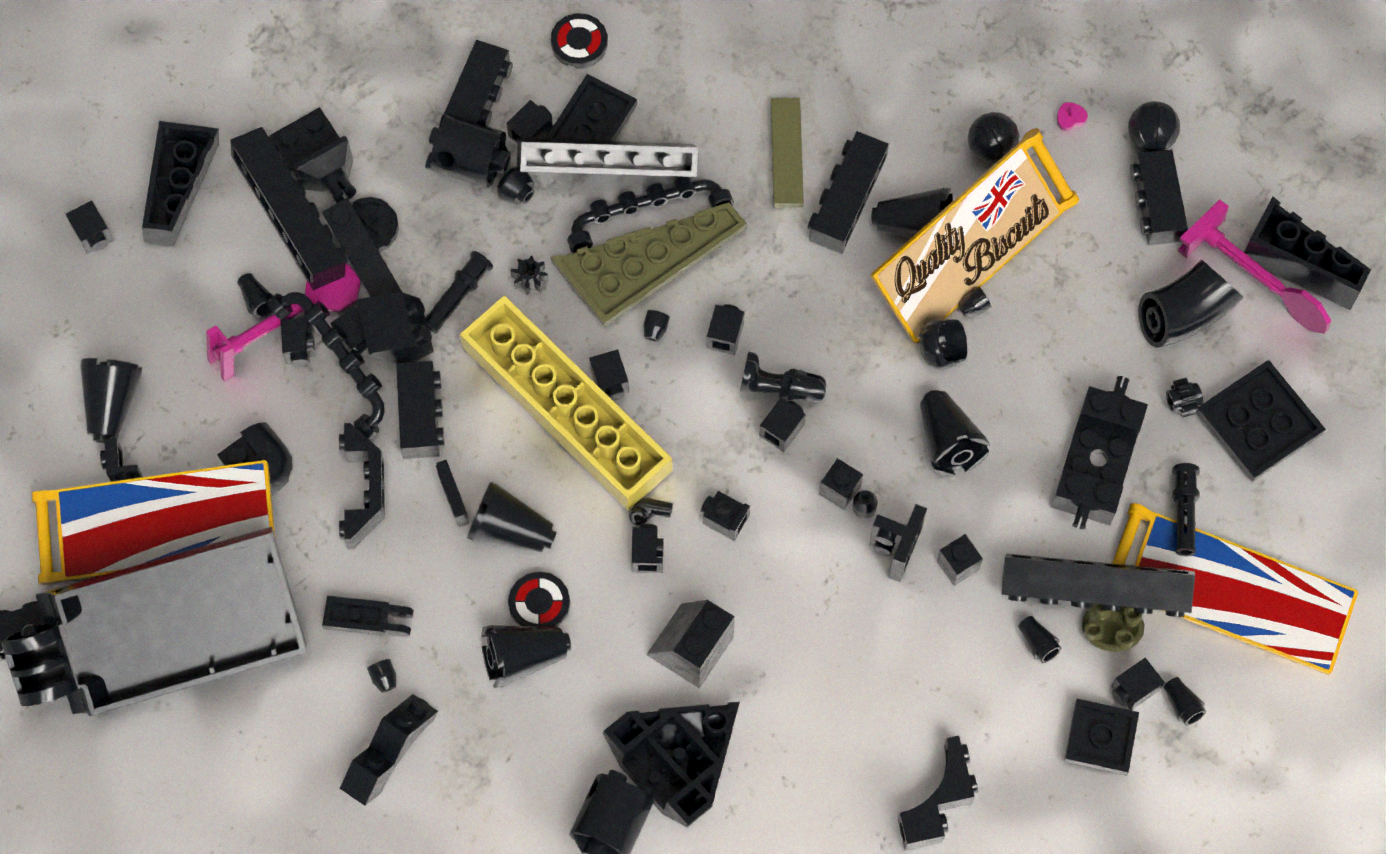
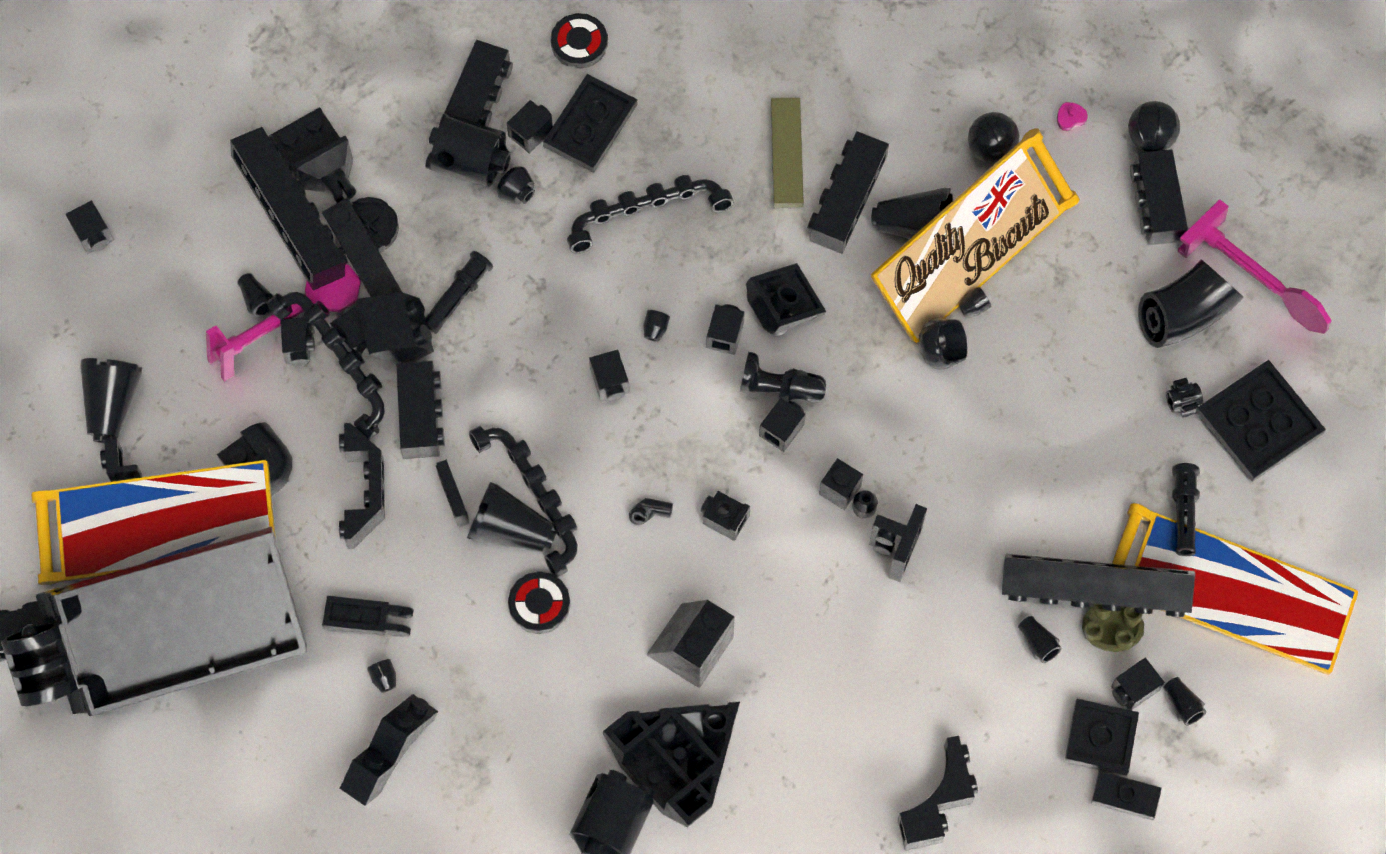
(176, 175): black wedge -> none
(521, 650): black cone -> none
(529, 268): black gear -> none
(533, 478): none -> black bar
(566, 403): light yellow brick -> none
(607, 157): brick -> none
(638, 264): olive wing -> none
(646, 549): black brick -> none
(783, 299): none -> black slope
(951, 435): black cone -> none
(959, 559): black brick -> none
(1105, 426): black brick -> none
(1126, 795): none -> black plate
(1305, 257): black wedge -> none

